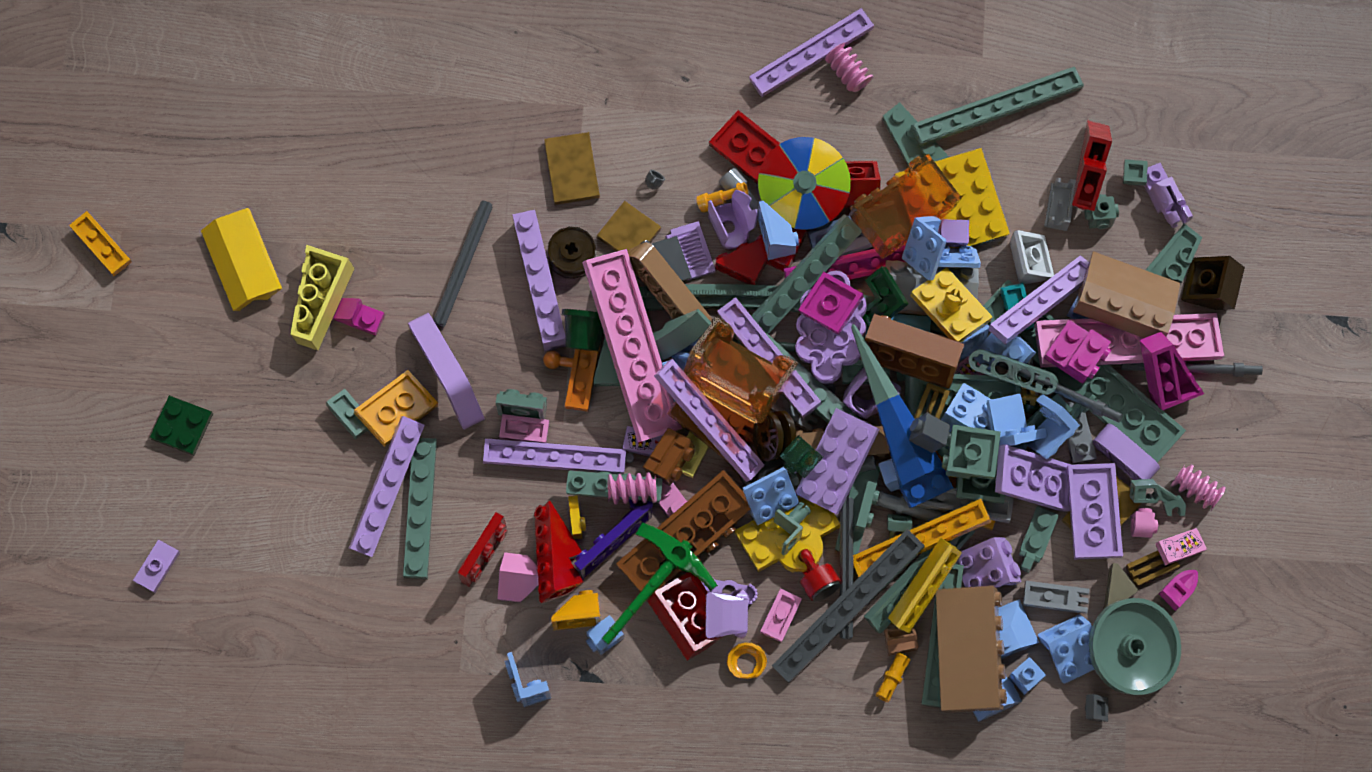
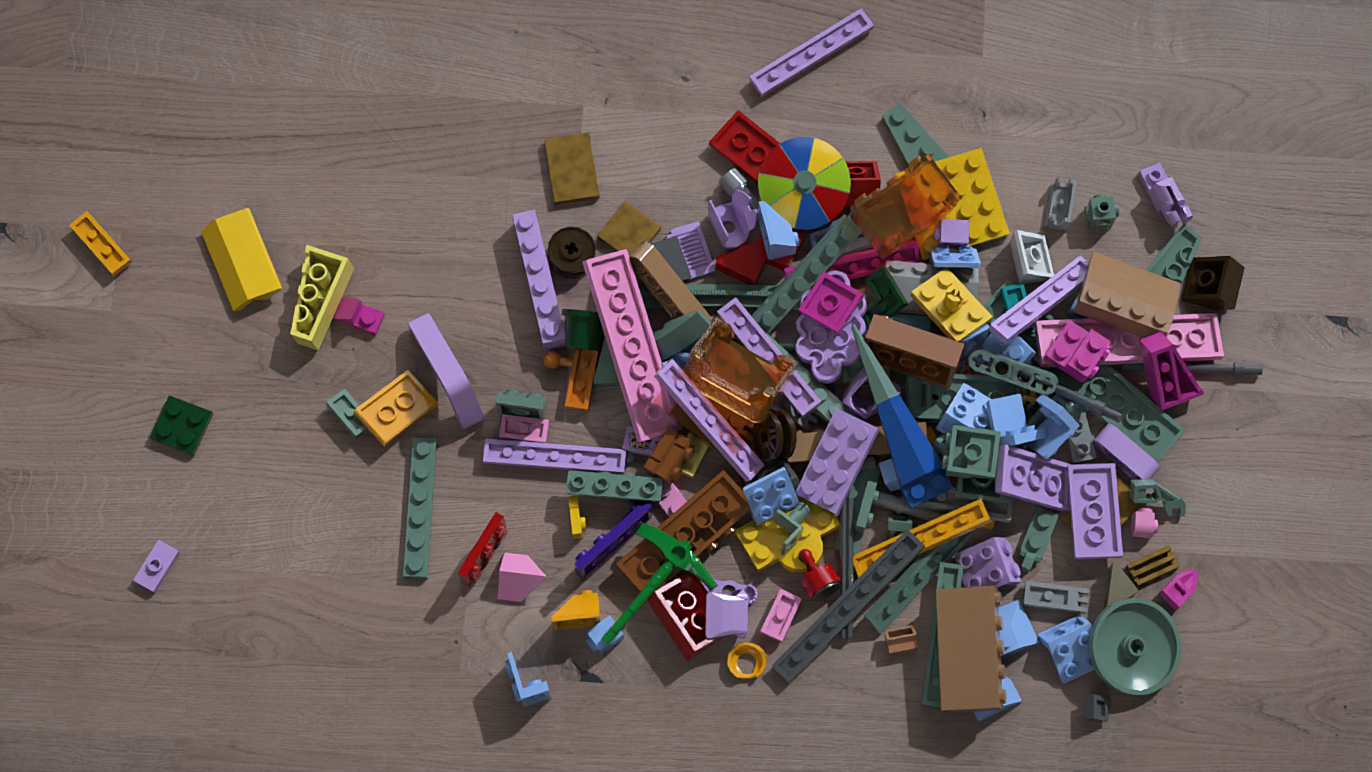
(386, 486): lavender plate -> none
(462, 264): dark grey axle -> none
(555, 555): red slope -> none
(632, 488): bright pink piece -> none
(654, 179): dark grey hinge -> none
(719, 197): light orange piece -> none
(800, 457): clear green brick -> none
(847, 68): bright pink piece -> none
(892, 677): light orange pin -> none
(924, 246): light blue bracket -> none
(924, 585): yellow slope -> none
(929, 432): dark grey brick -> none
(937, 390): pearl gold tile -> none
(997, 106): sand green tile -> none
(1027, 676): light blue brick -> none
(1092, 165): red slope -> none
(1135, 172): sand green tile -> none
(1181, 546): bright pink tile -> none
(1198, 486): bright pink piece -> none

